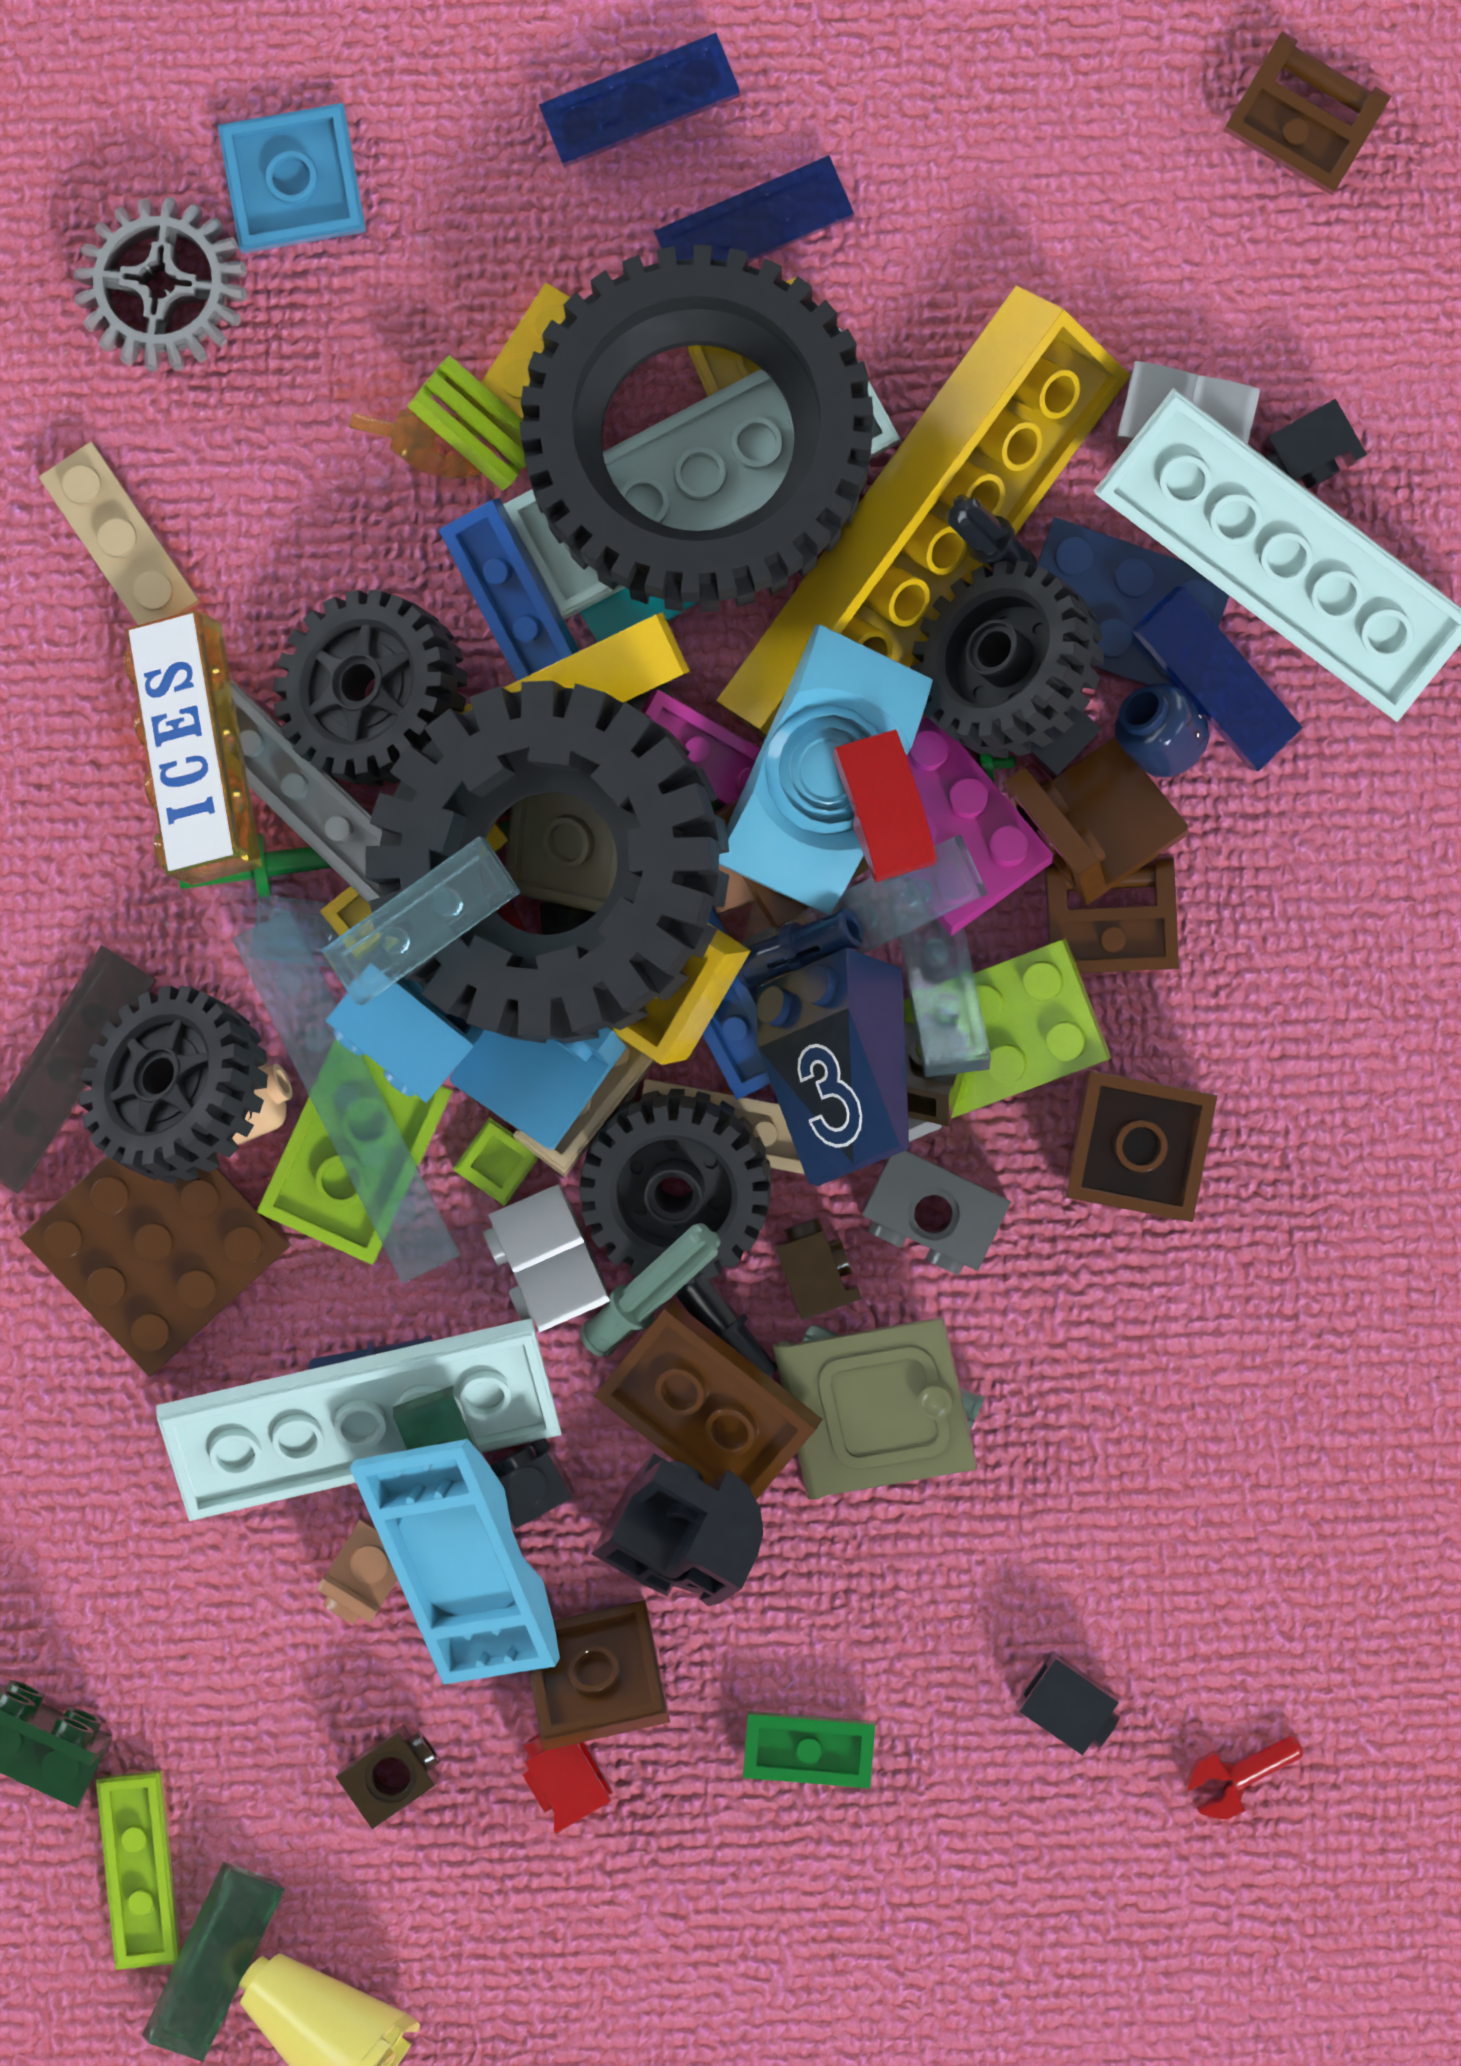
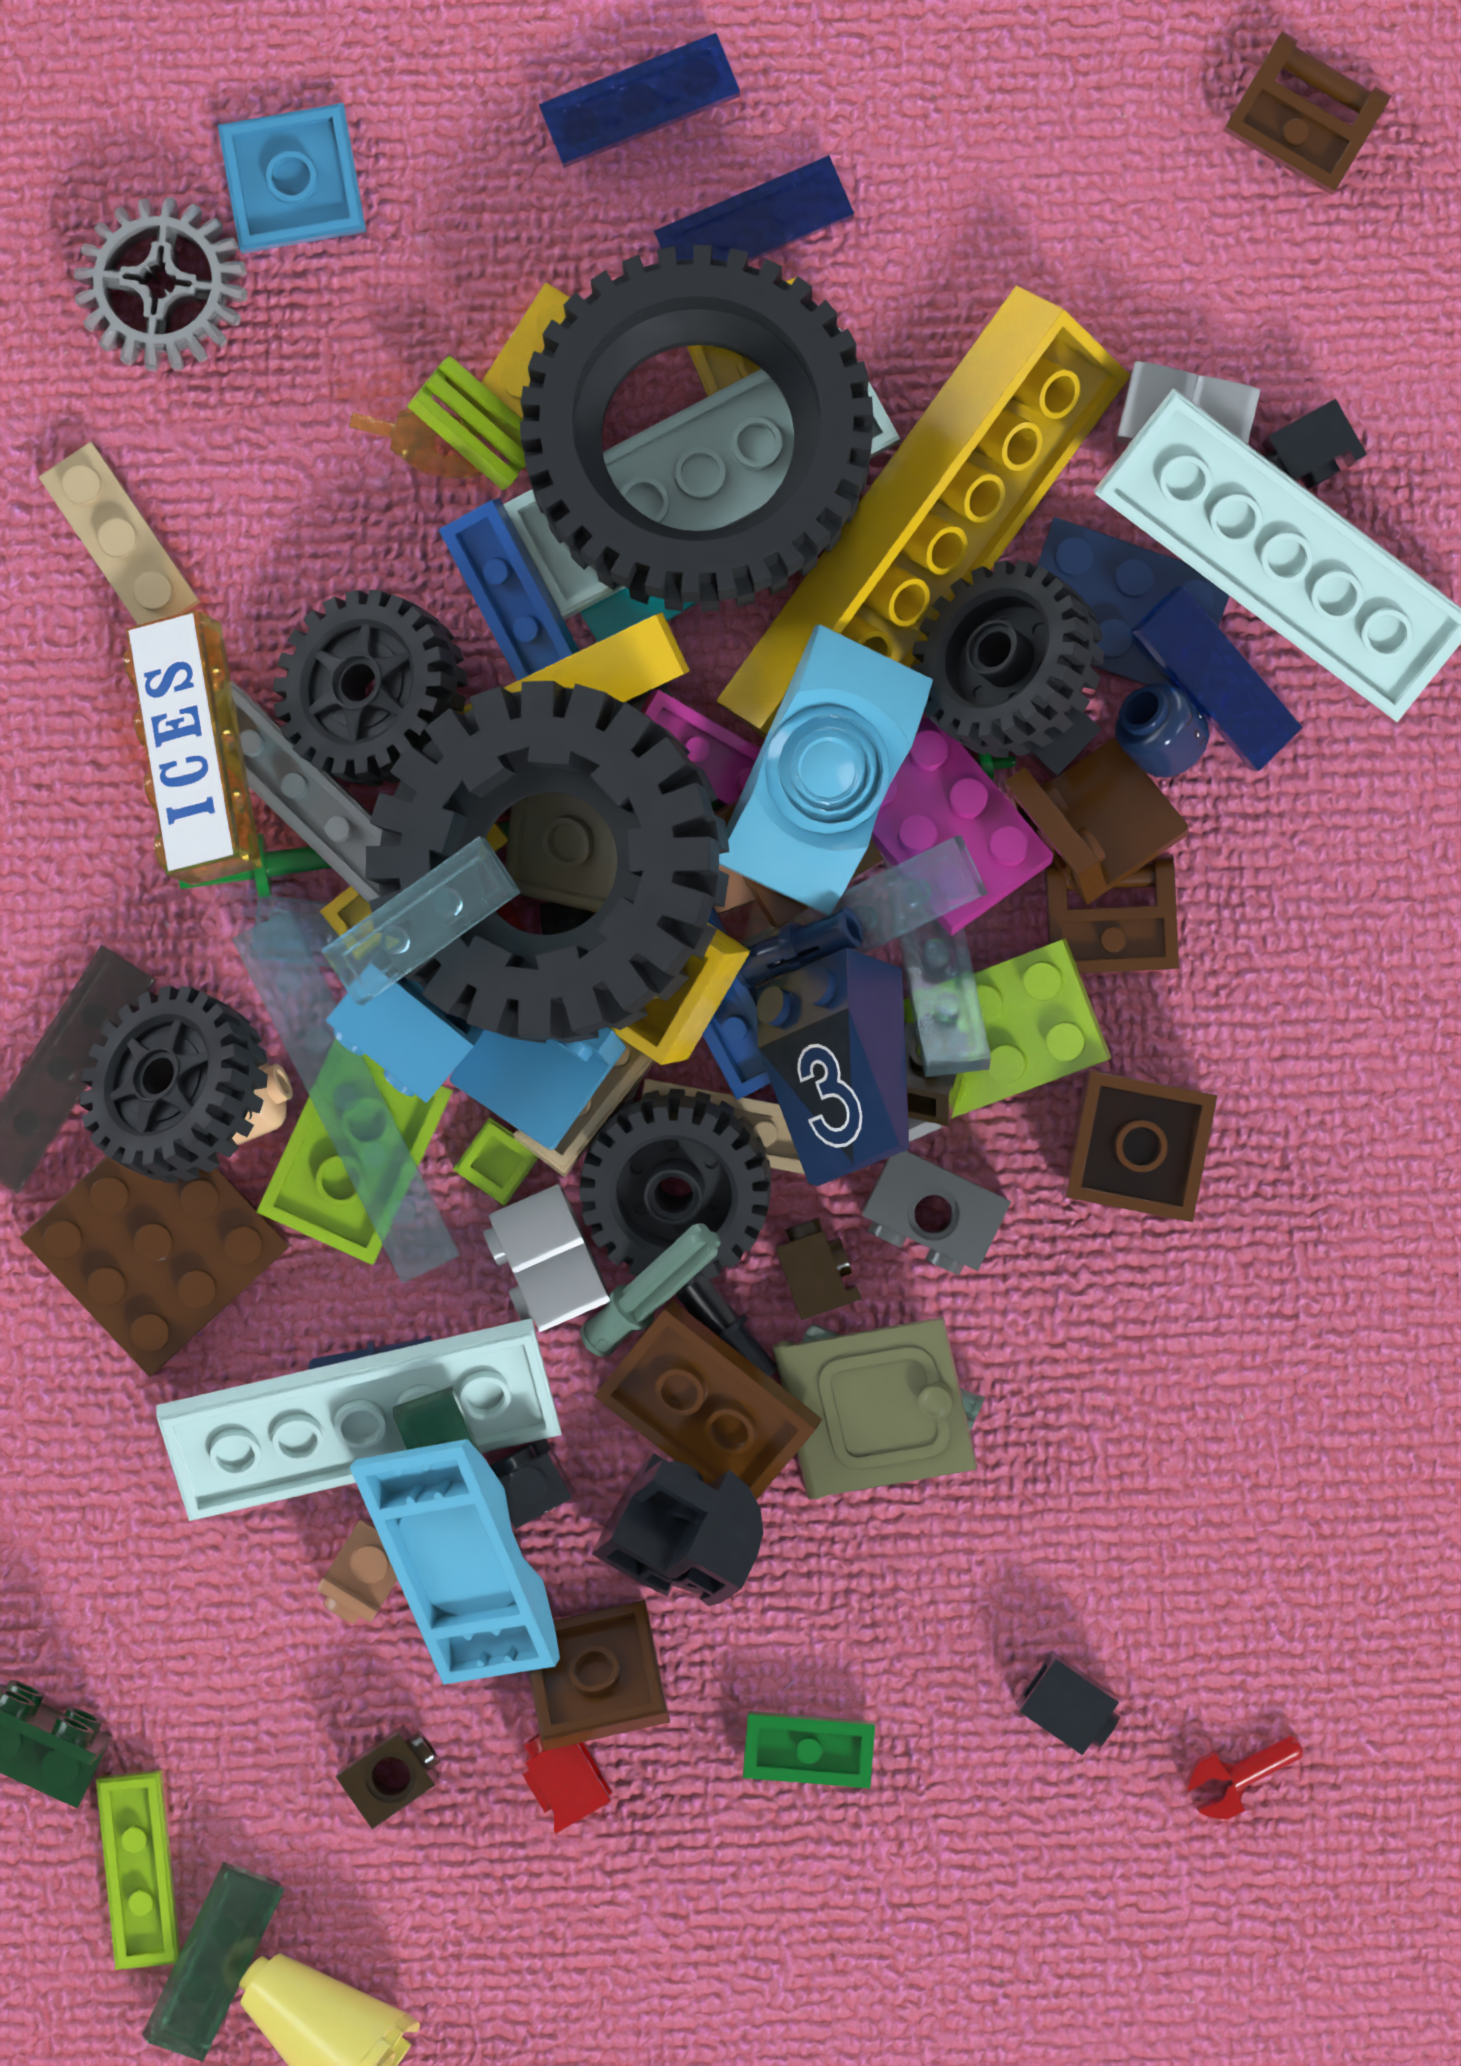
(885, 805): red slope -> none
(987, 536): black axle -> none

